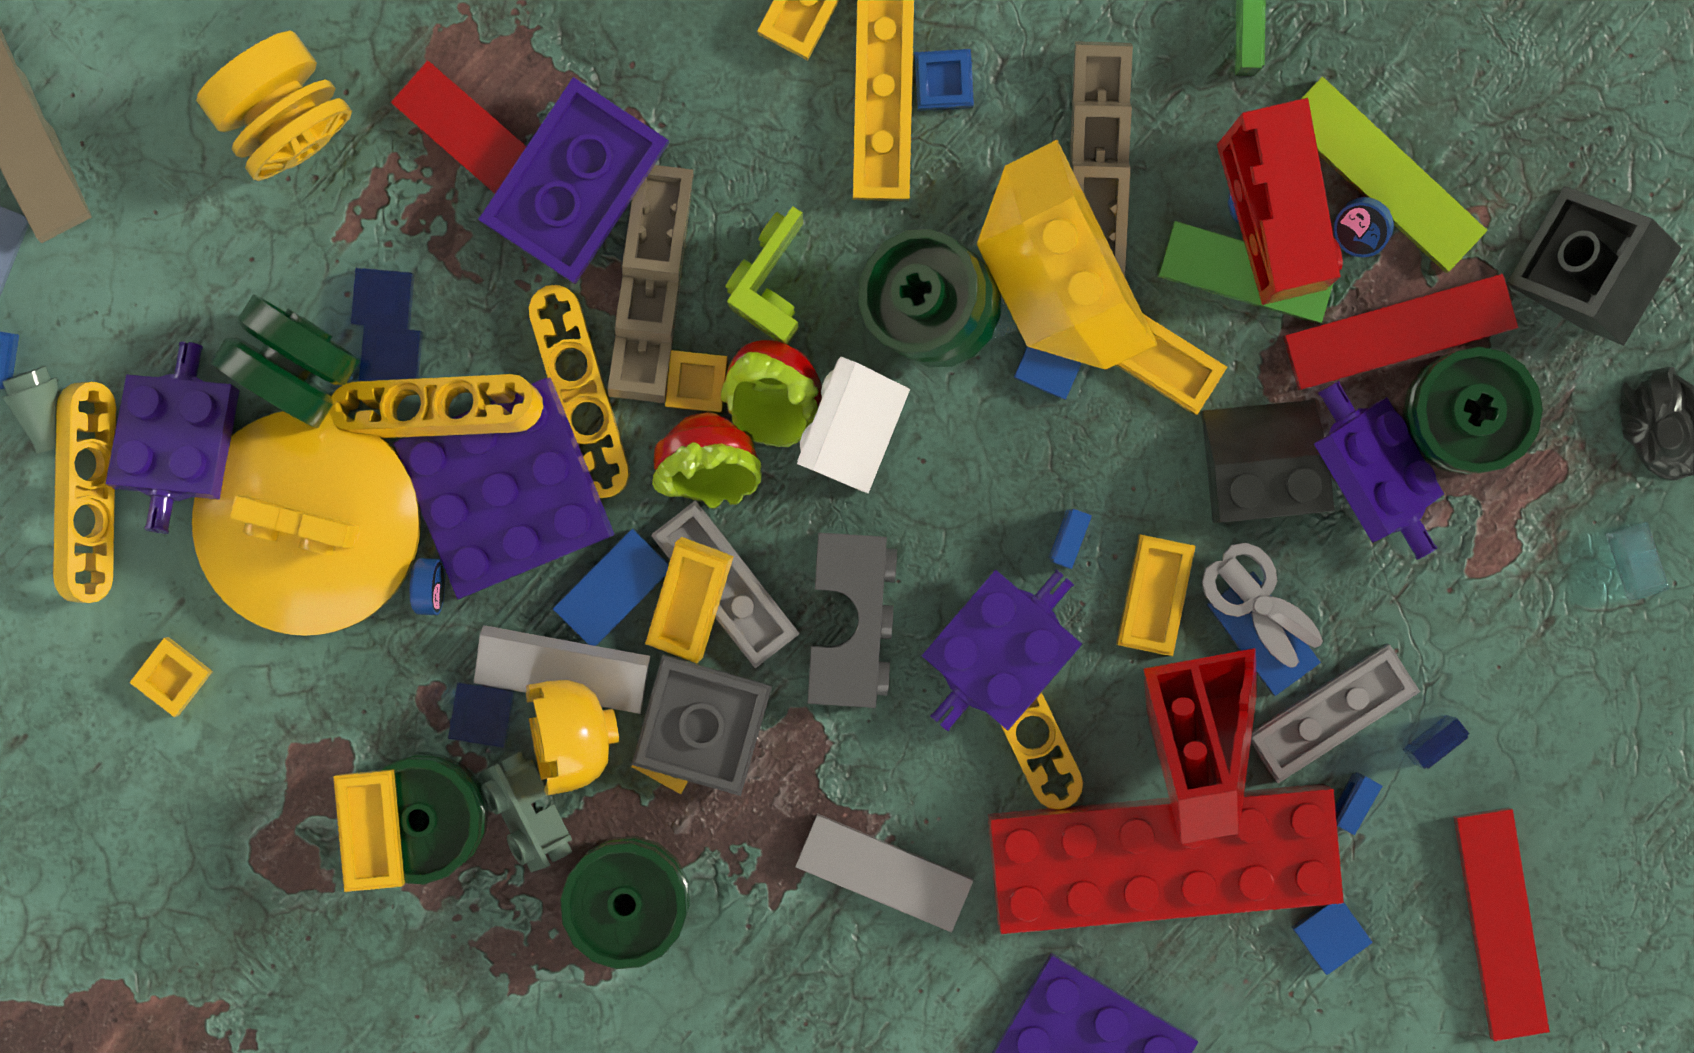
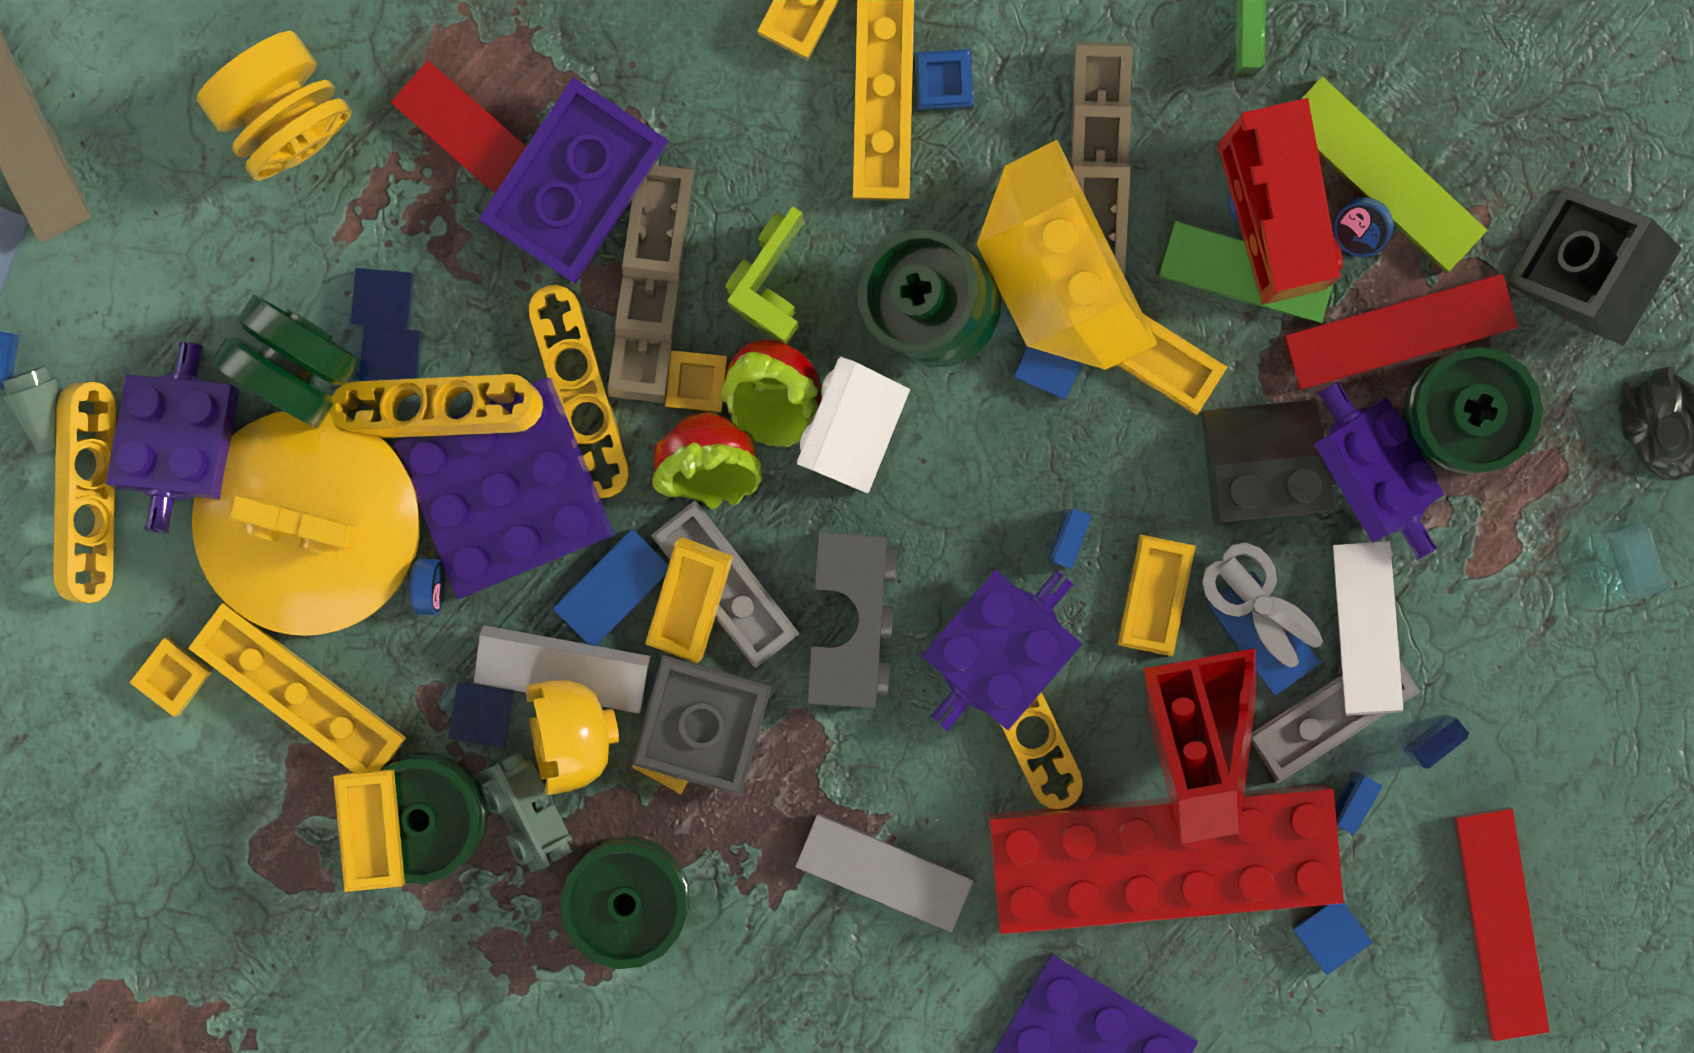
(296, 692): none -> yellow plate
(1367, 628): none -> white tile

